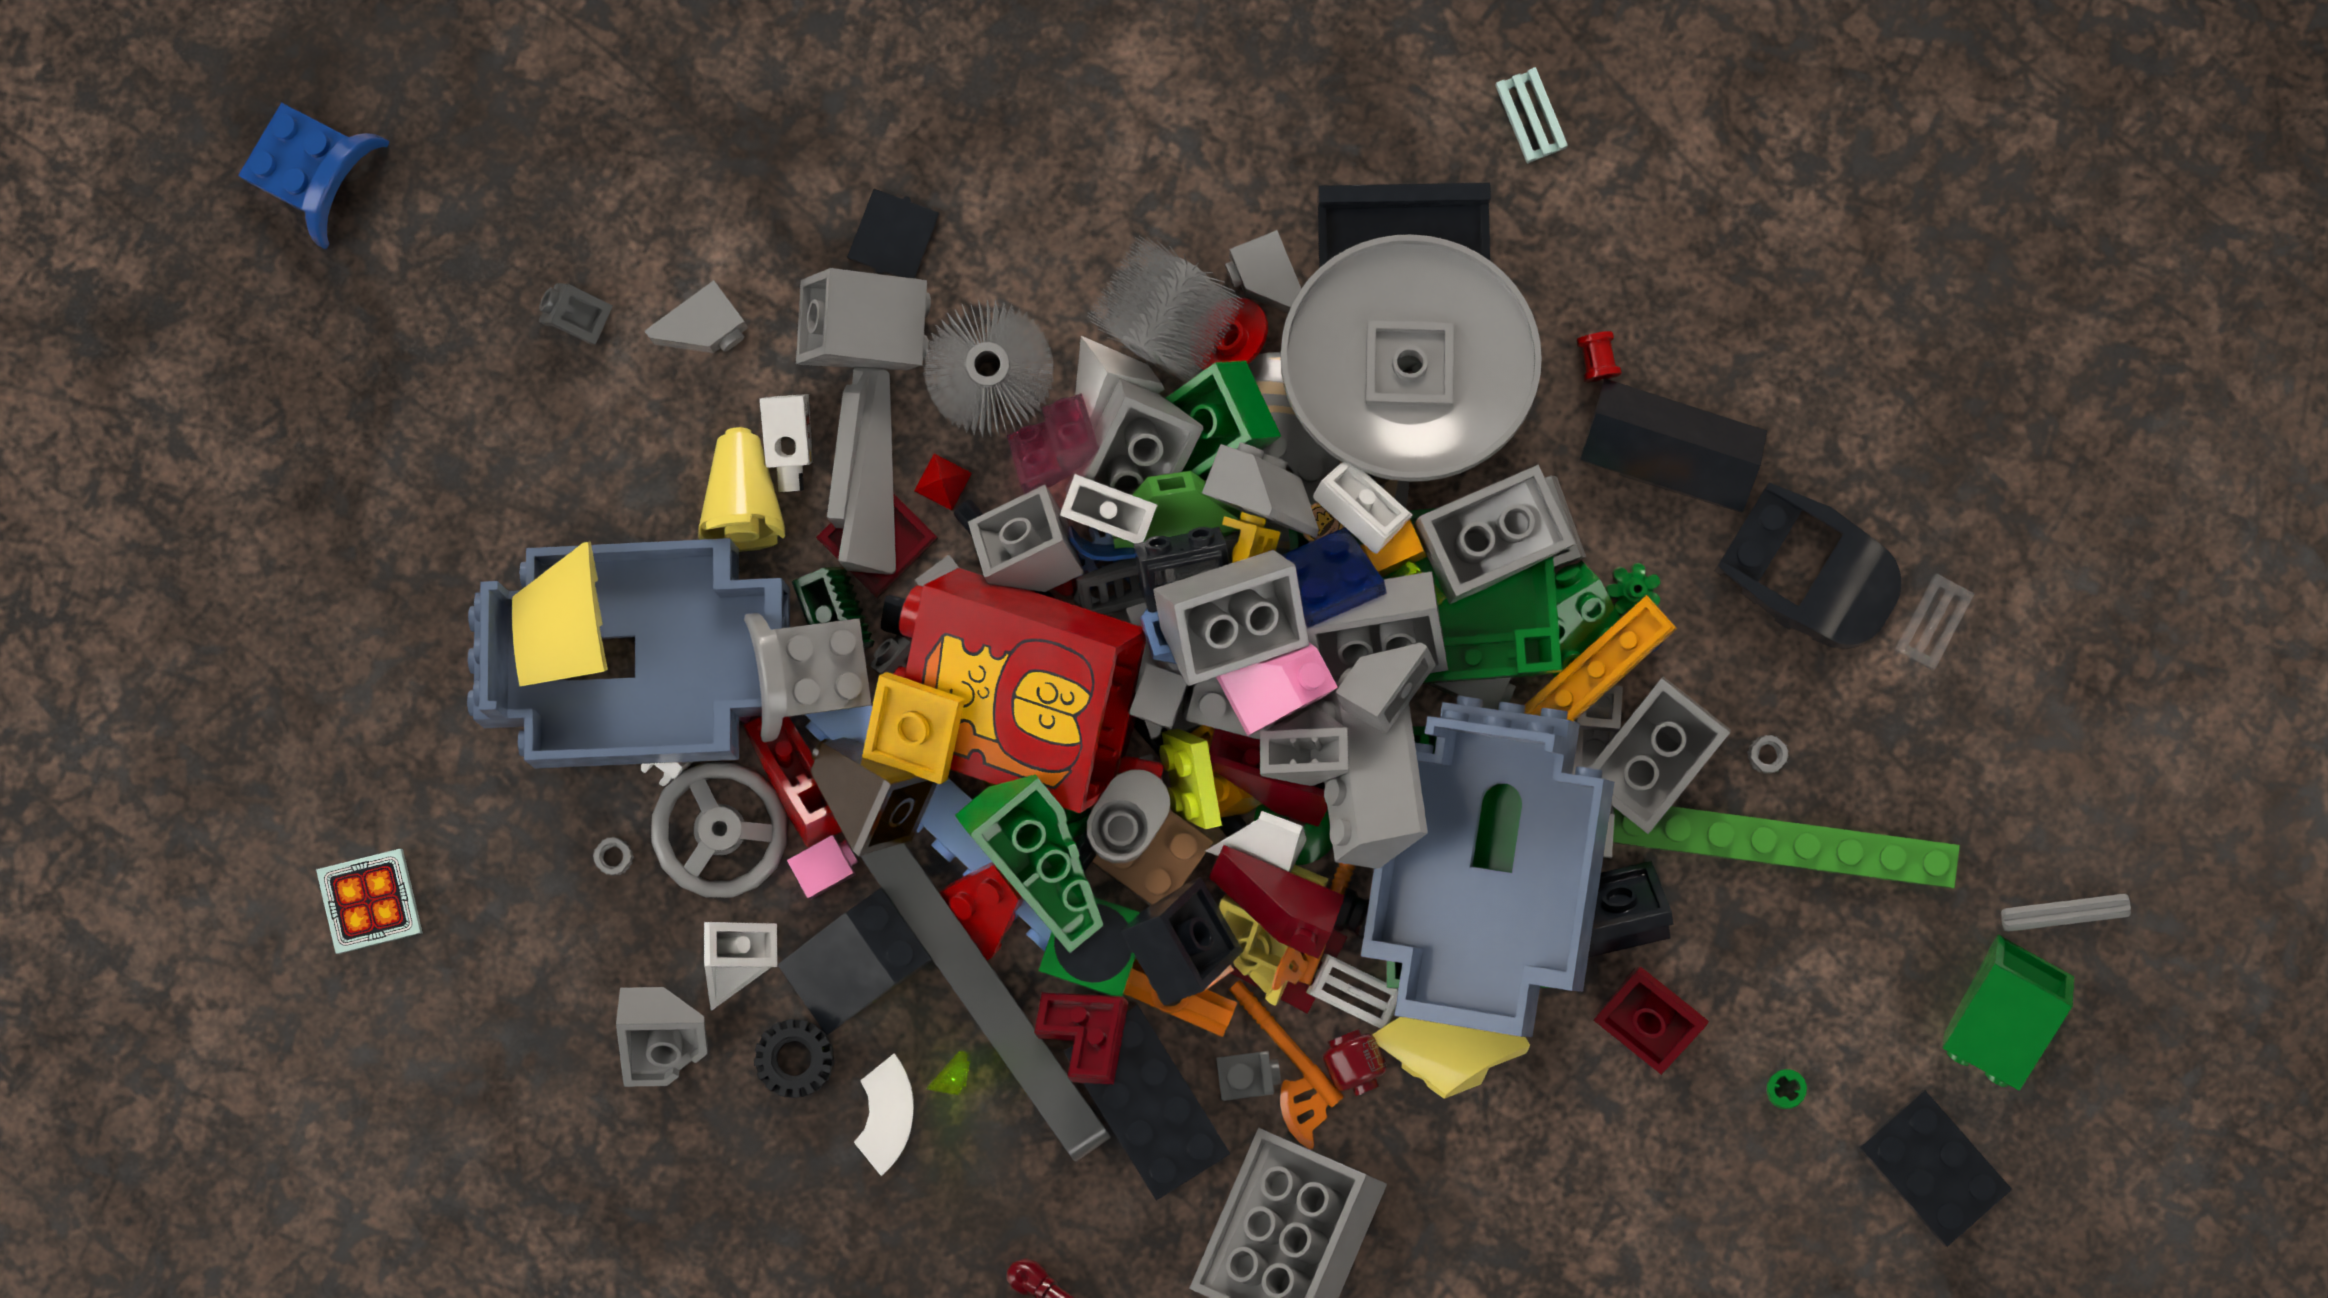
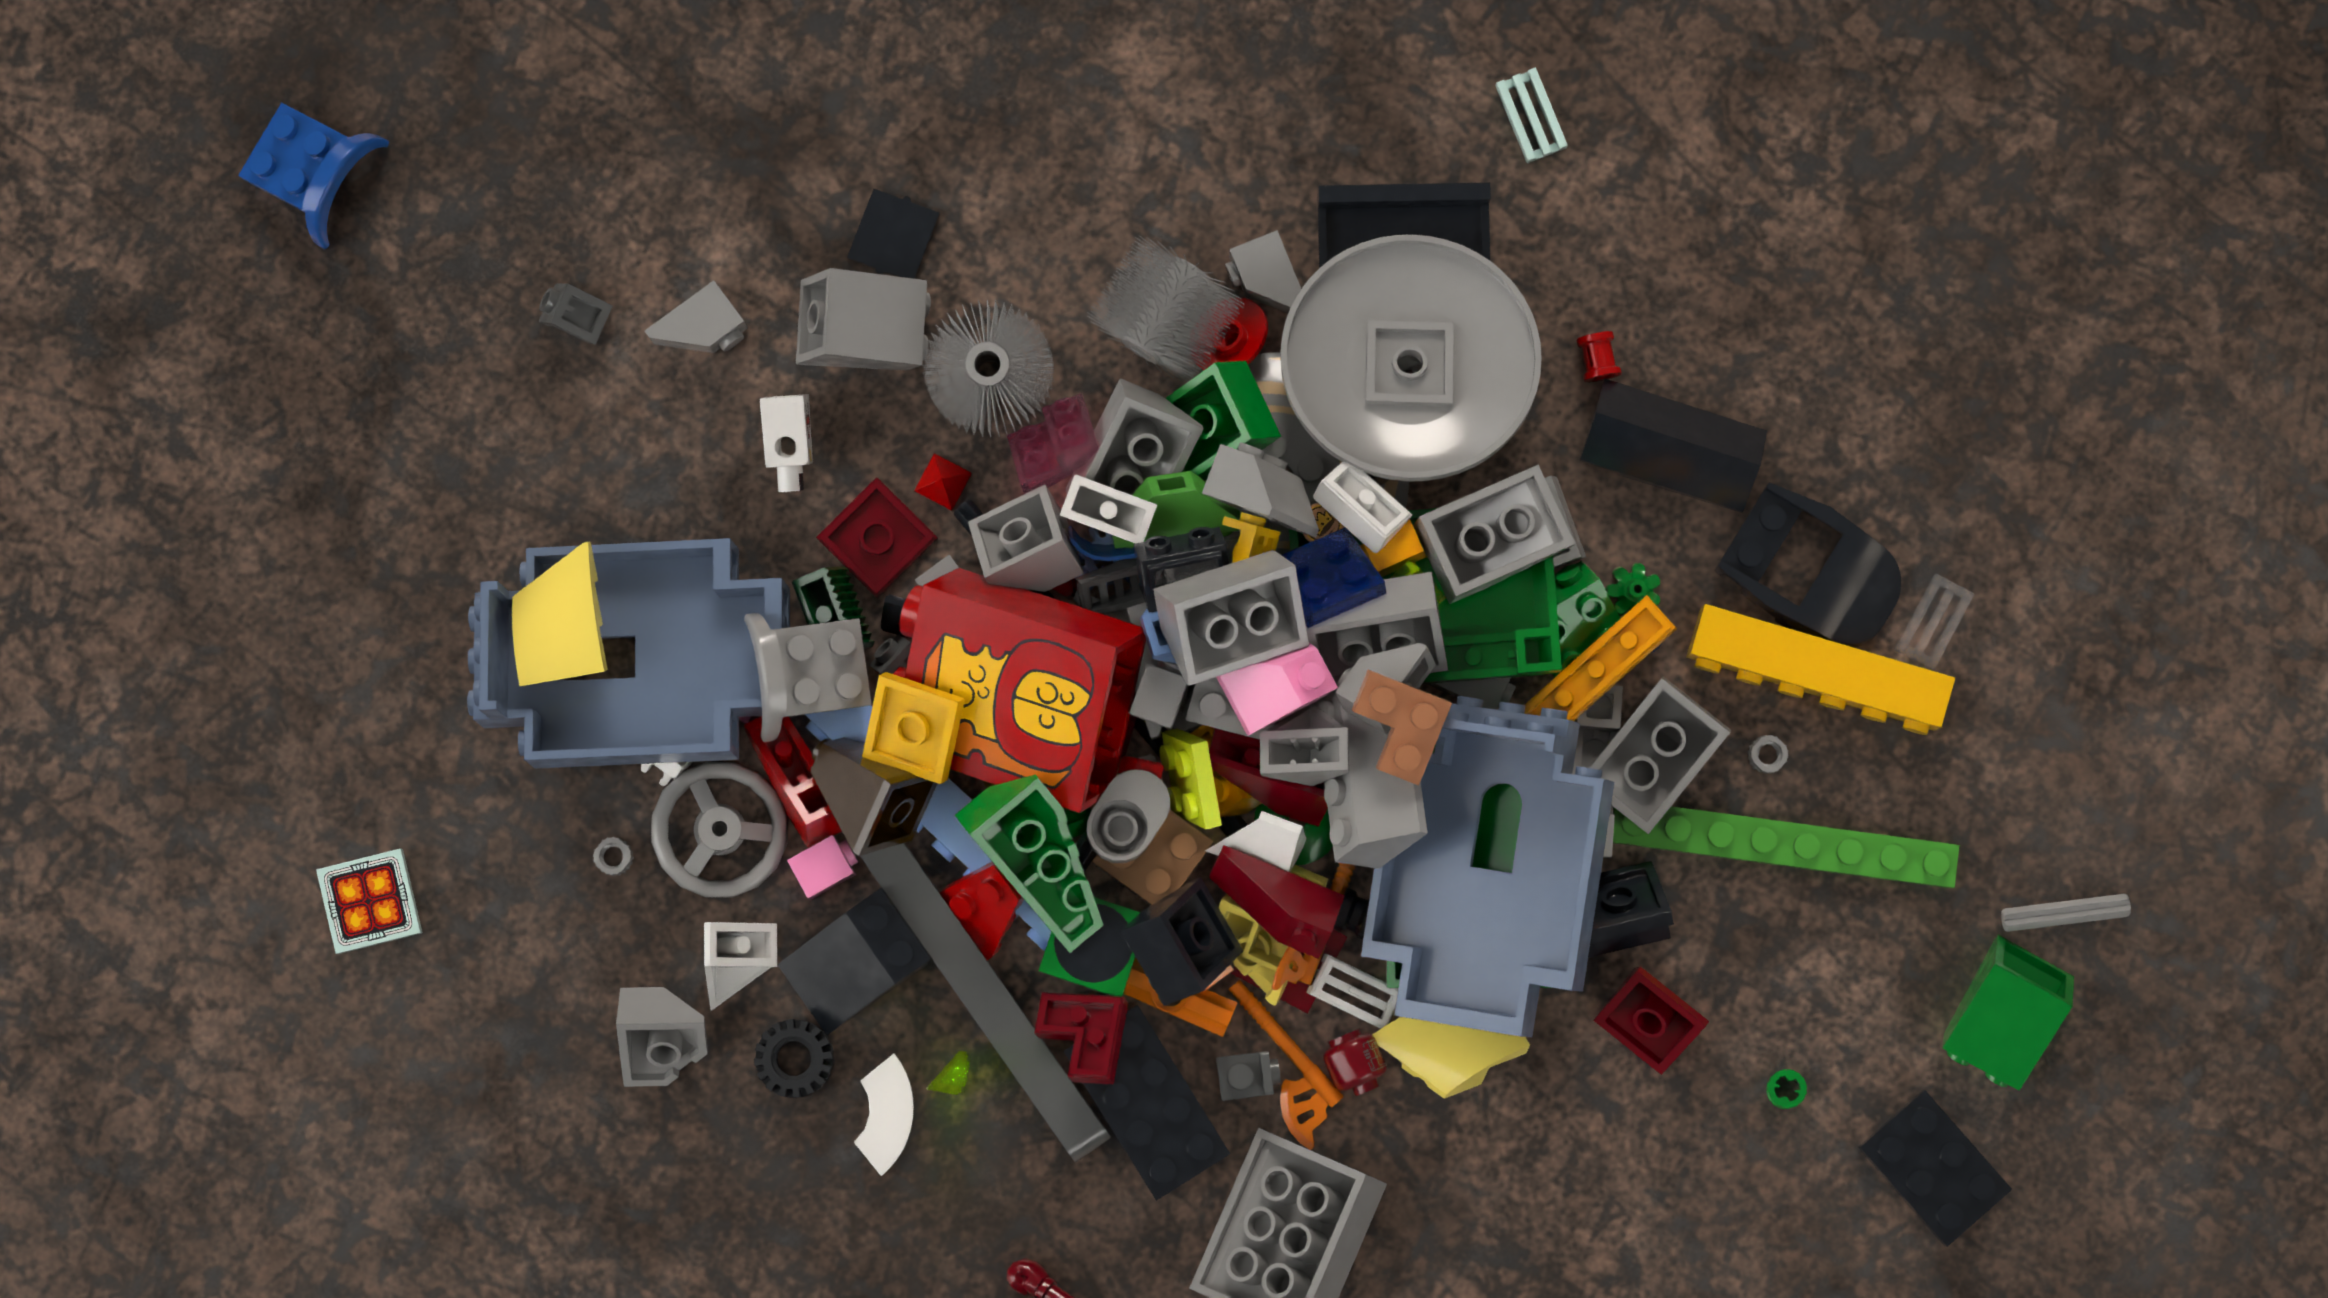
(741, 495): light yellow cone -> none
(863, 475): light grey wedge -> none
(1100, 371): white slope -> none
(1414, 720): none -> nougat plate
(1820, 668): none -> yellow brick

